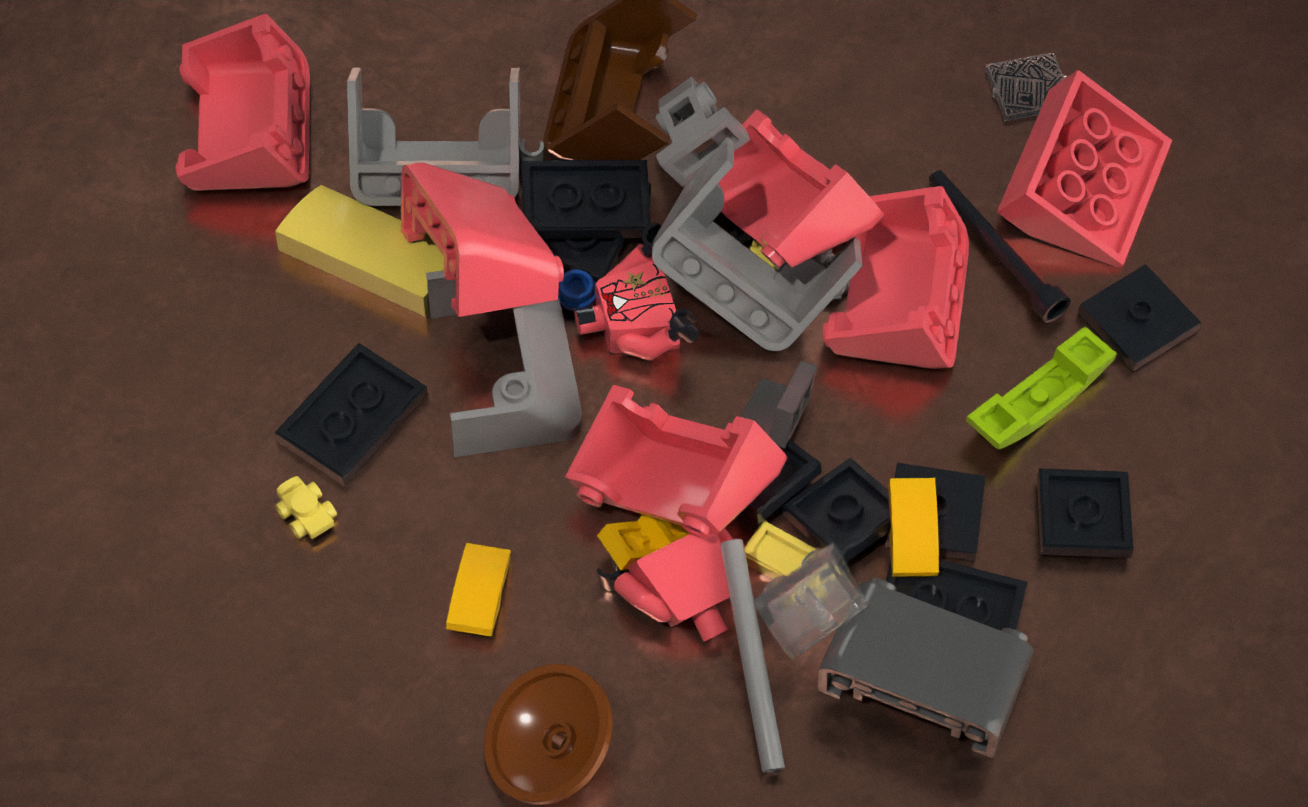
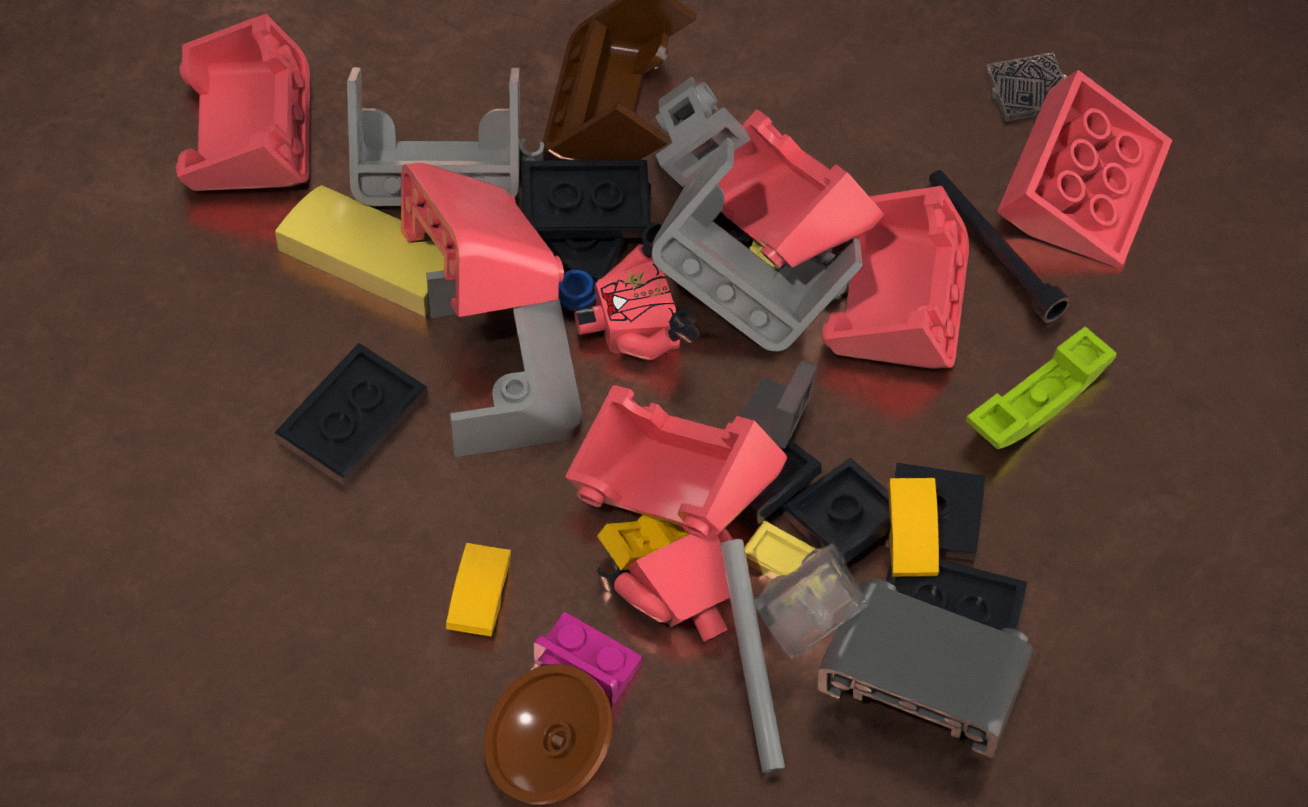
(303, 504): light yellow piece -> none
(591, 651): none -> dark pink bracket
(1084, 513): black plate -> none
(1139, 317): black plate -> none

